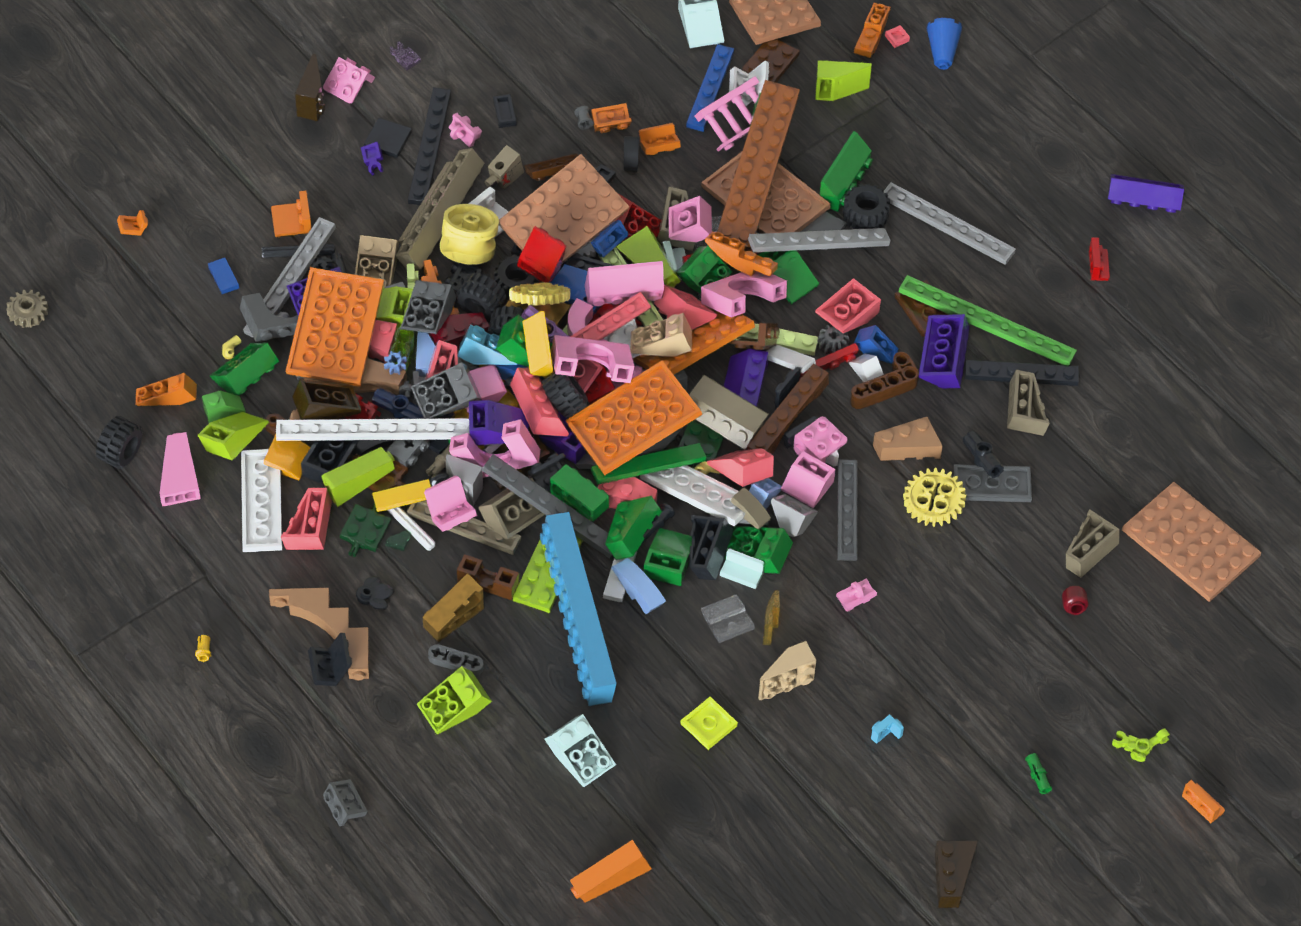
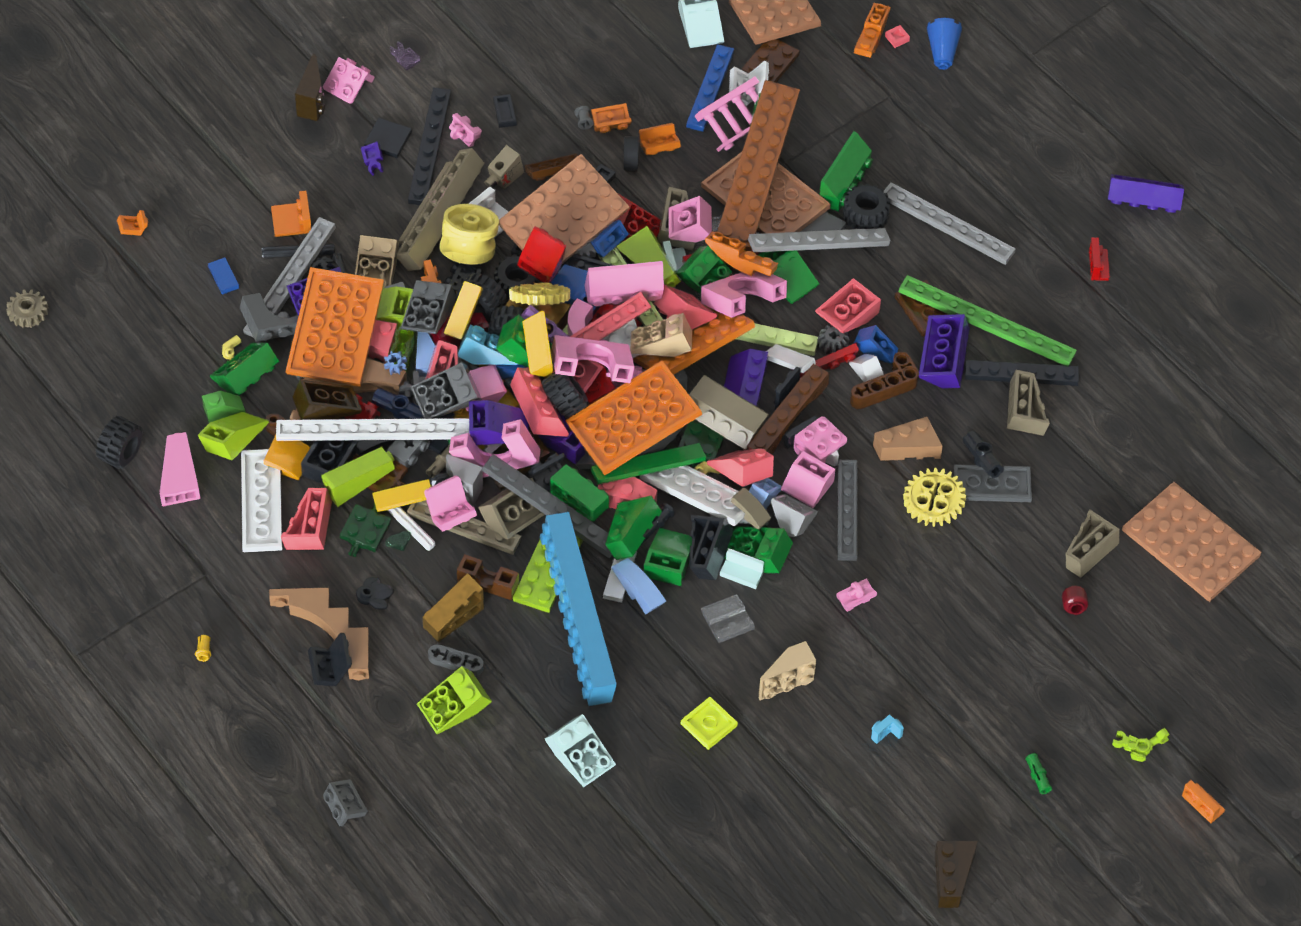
(169, 391): orange slope -> none
(412, 275): yellowish green plate -> none
(463, 310): none -> yellow tile
(610, 872): orange slope -> none
(767, 337): reddish brown bracket -> none
(771, 617): clear yellow slope -> none
(841, 79): lime slope -> none

